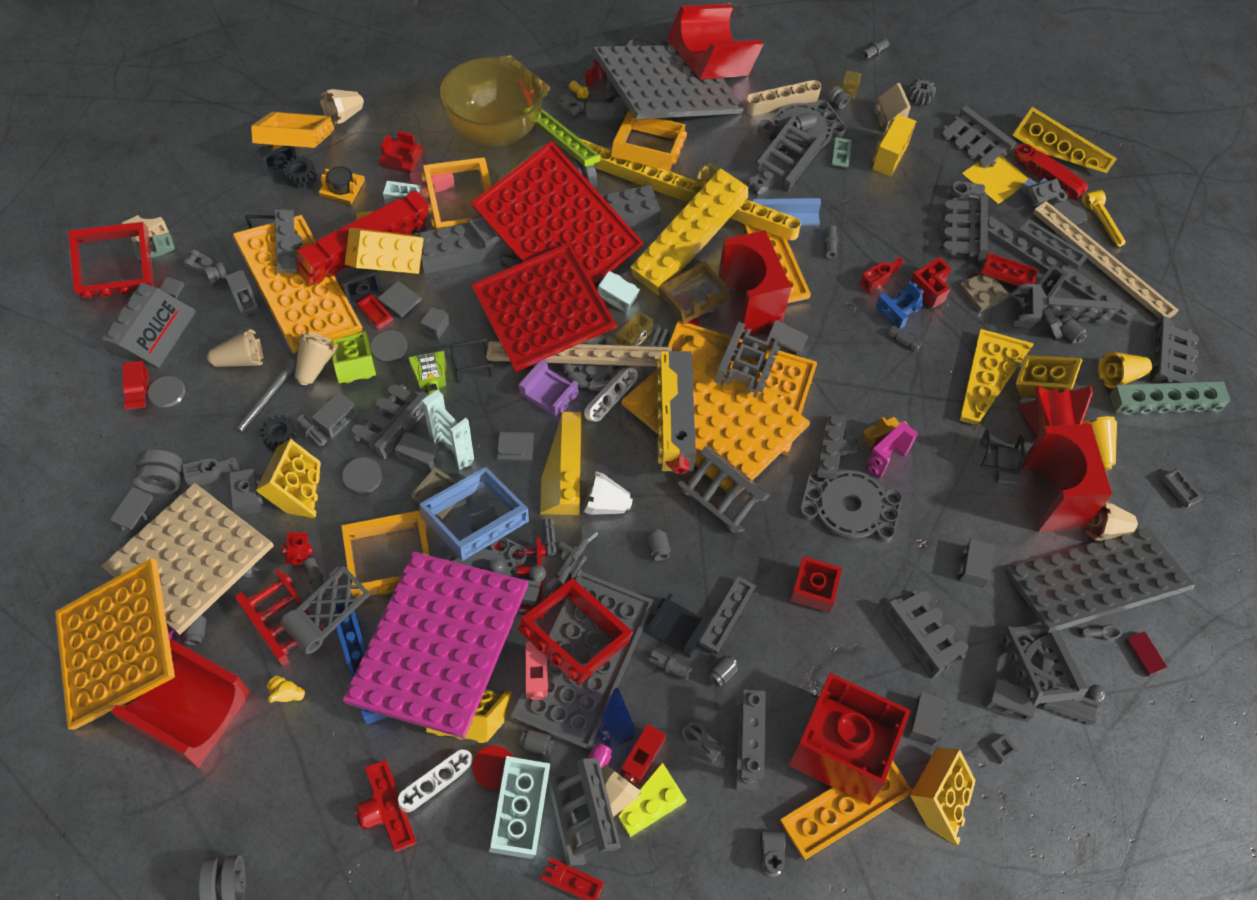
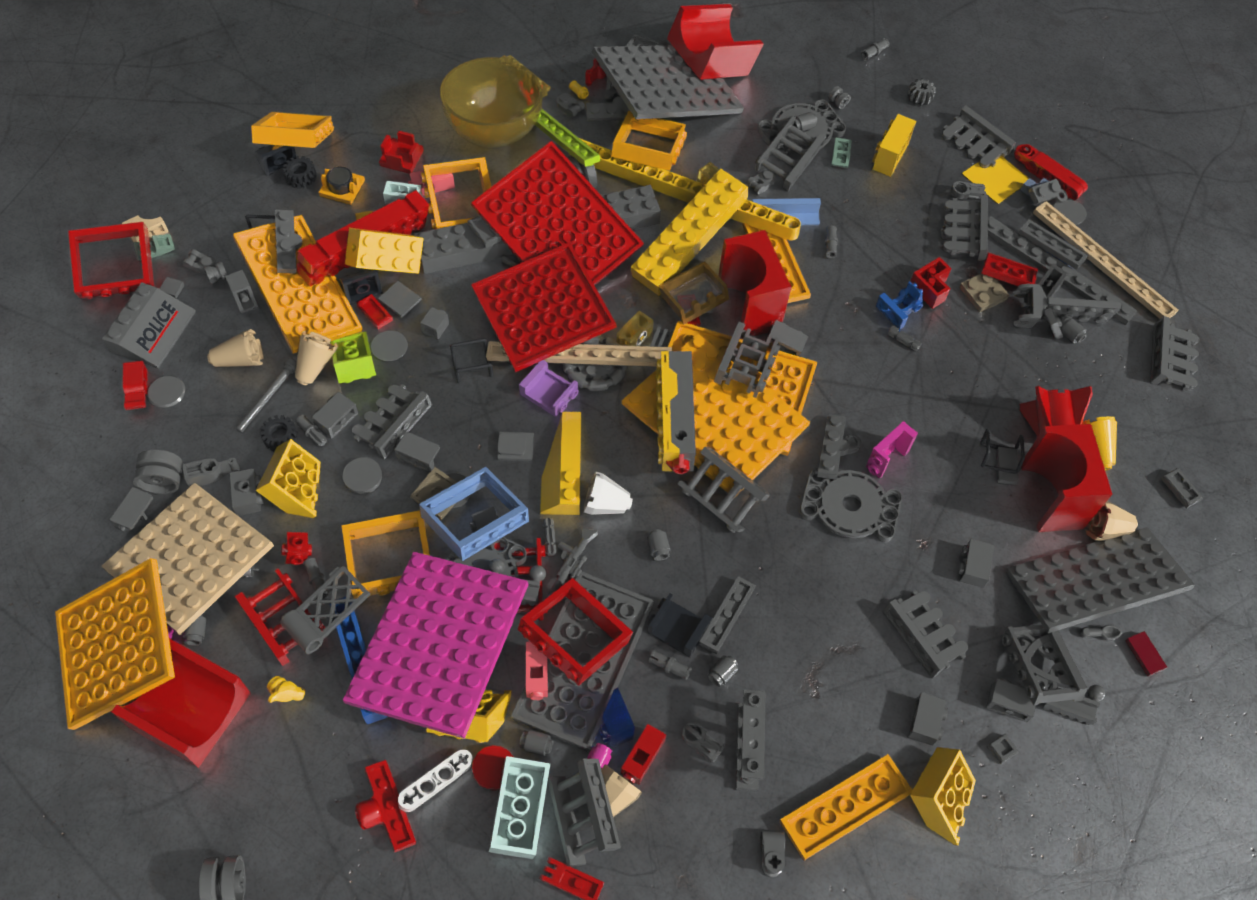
(340, 104): tan cone -> none
(429, 371): torso -> none
(446, 429): light aqua fence -> none
(613, 397): white beam -> none
(618, 291): light aqua brick -> none
(658, 798): neon yellow wing -> none
(776, 98): tan beam -> none
(816, 584): red brick -> none
(850, 739): red piece -> none
(852, 83): clear yellow brick -> none
(878, 432): light orange panel -> none
(879, 275): red piece -> none
(890, 104): tan slope -> none
(992, 366): yellow wing -> none
(1048, 373): yellow slope -> none
(1060, 142): yellow wedge -> none
(1095, 201): yellow axle -> none
(1122, 368): yellow cone -> none
(1169, 397): sand green brick -> none

